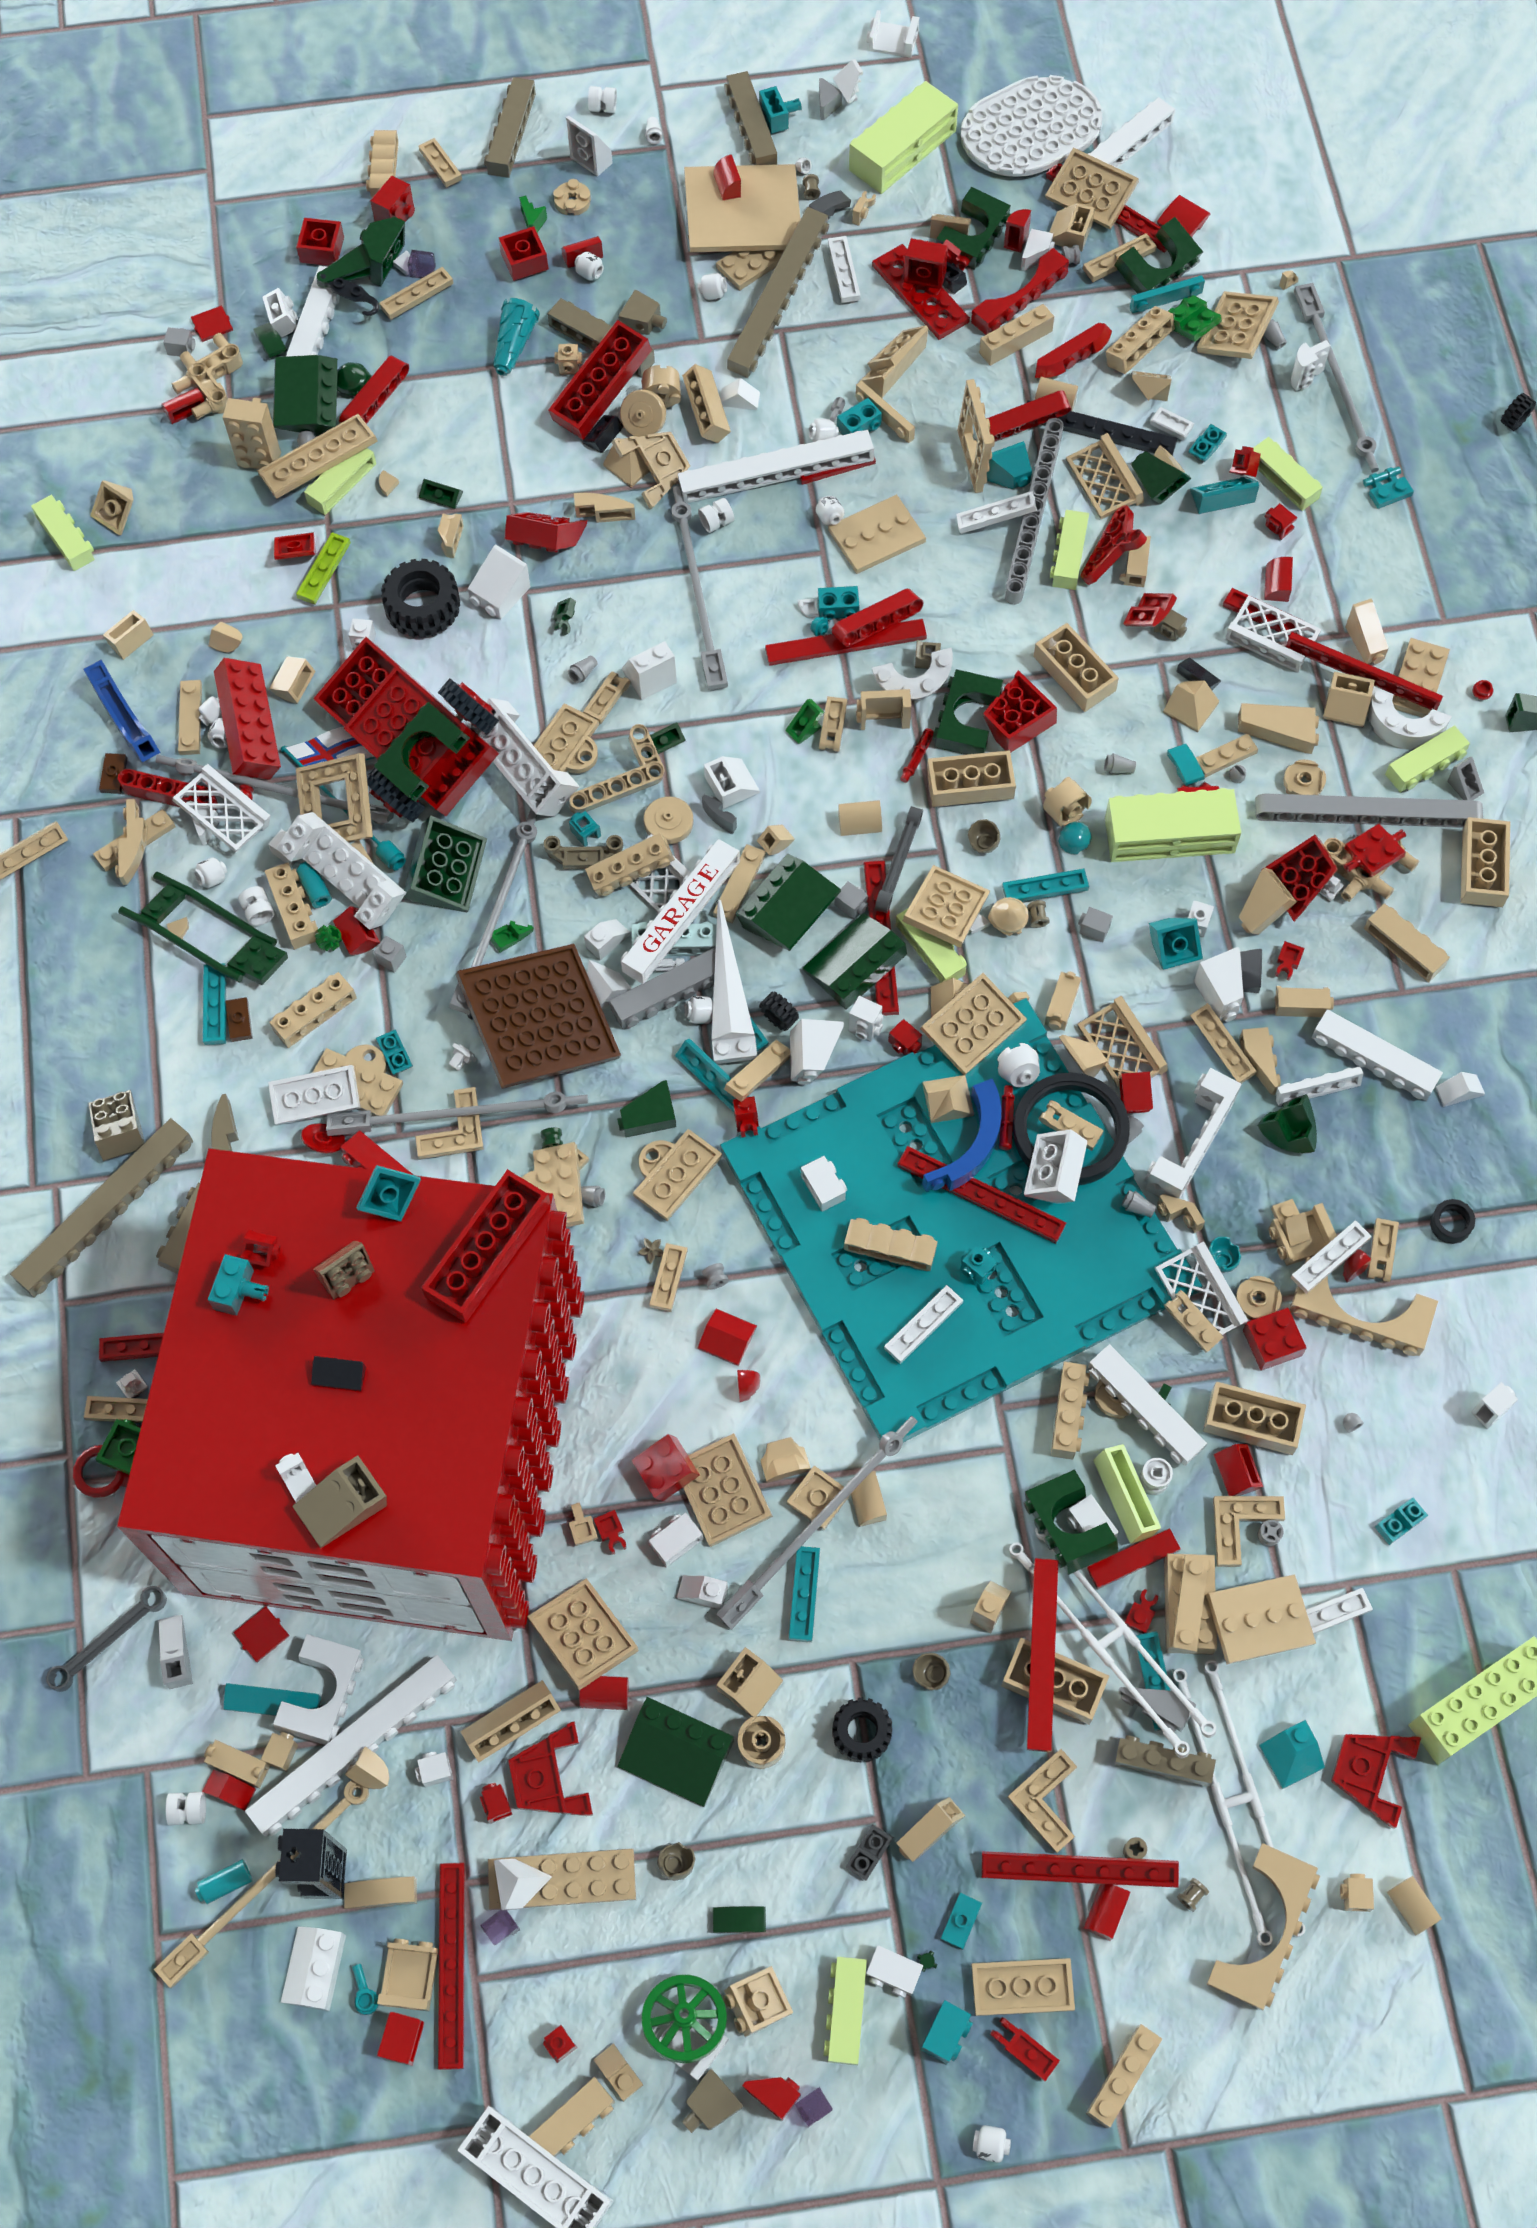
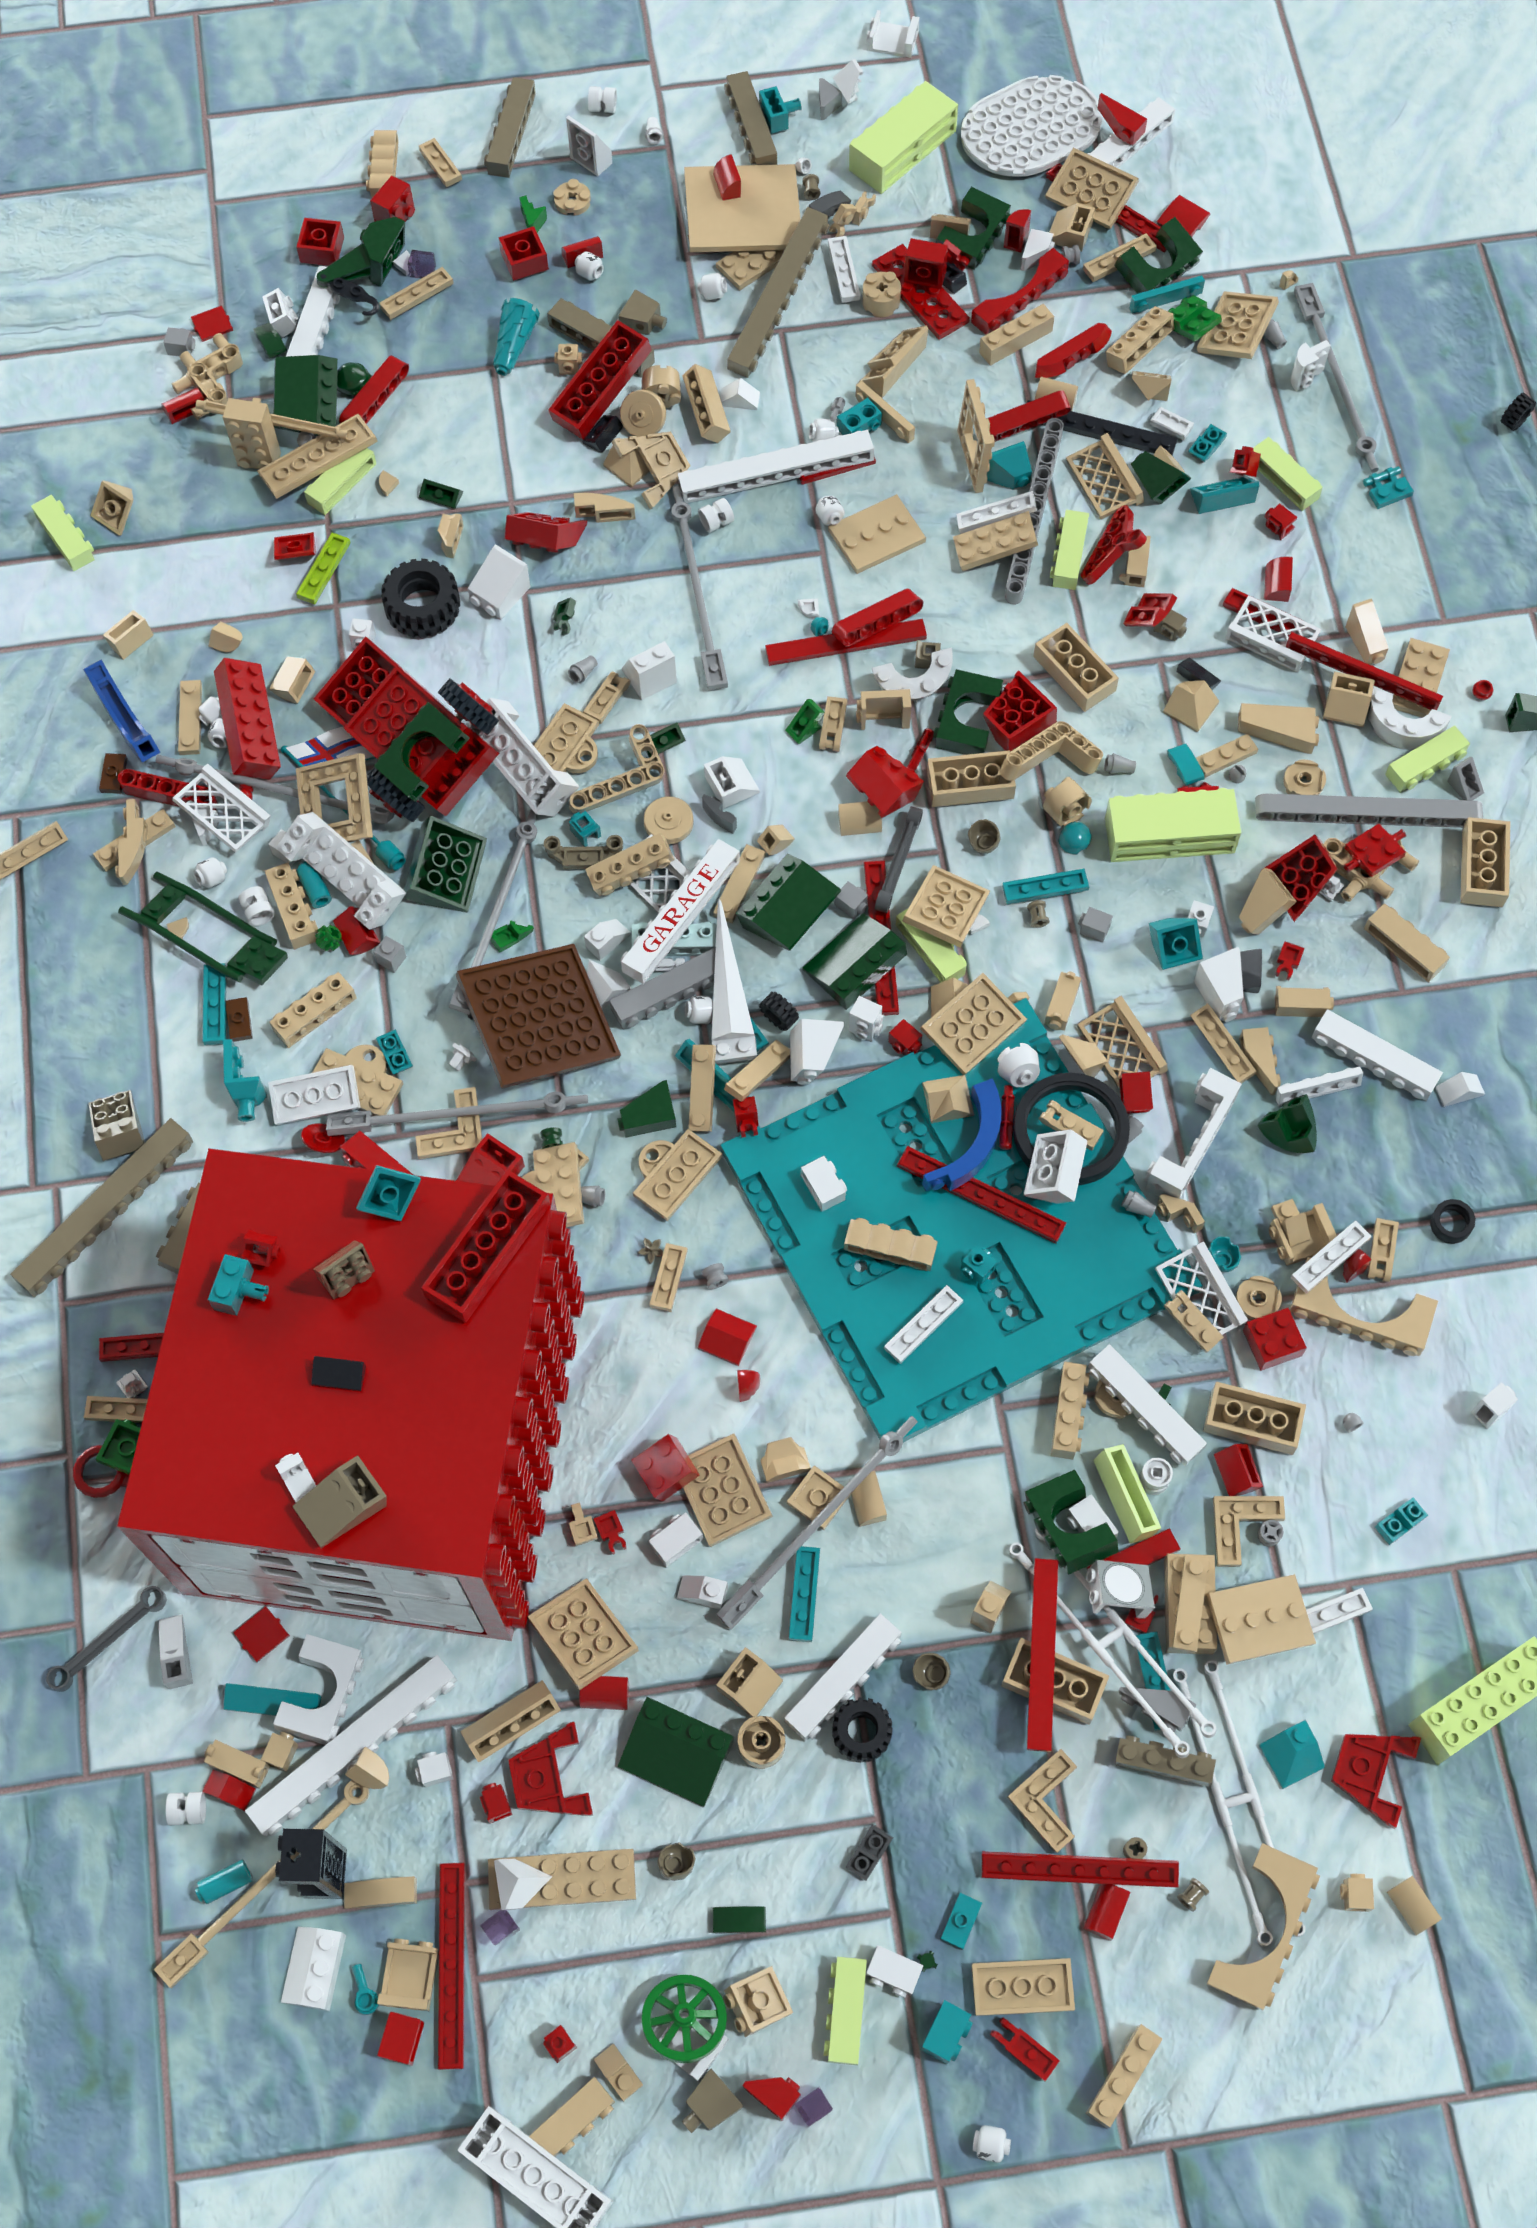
(223, 1126): dark tan slope -> none
(244, 1091): none -> teal plate
(281, 421): none -> tan piece
(490, 1162): none -> red slope
(702, 1088): none -> tan plate
(838, 599): teal brick -> none
(842, 217): none -> tan plate
(843, 1677): none -> white brick
(881, 293): none -> tan brick
(884, 781): none -> red wedge
(930, 1829): tan slope -> none
(995, 541): none -> tan plate
(1009, 916): tan hair -> none
(1056, 738): none -> tan beam
(1120, 1586): none -> white panel
(1122, 120): none -> red slope

